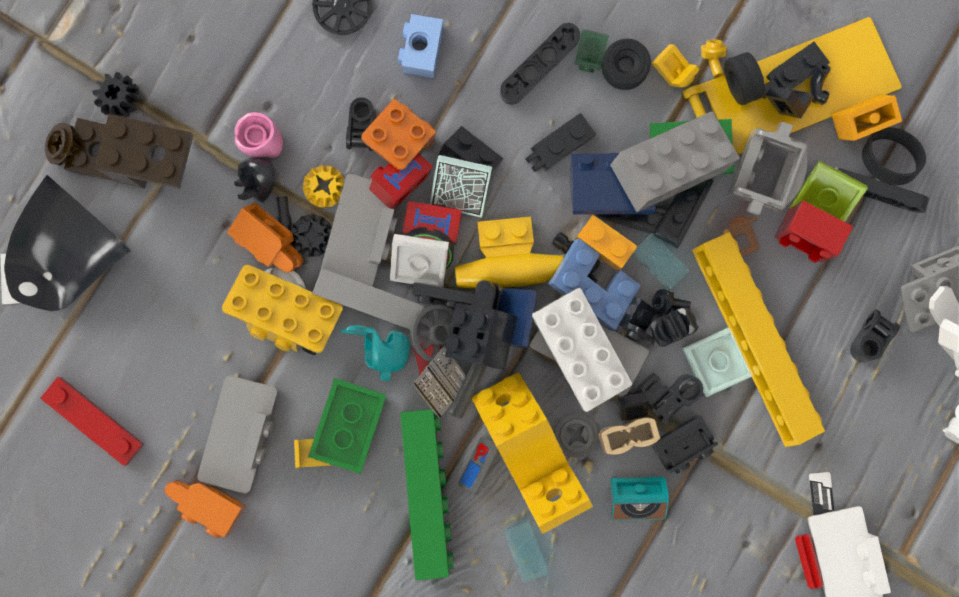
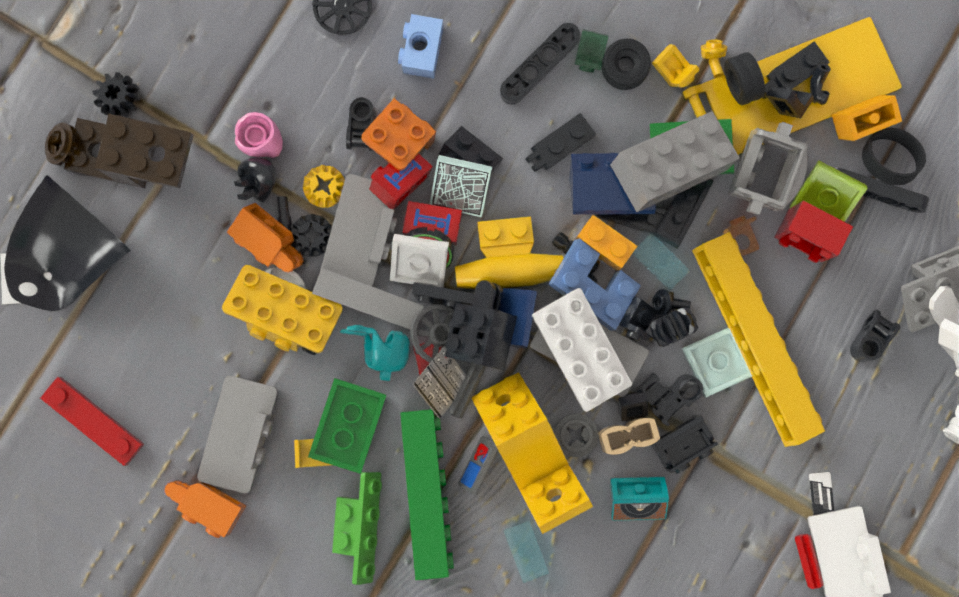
(357, 527): none -> bright green bracket

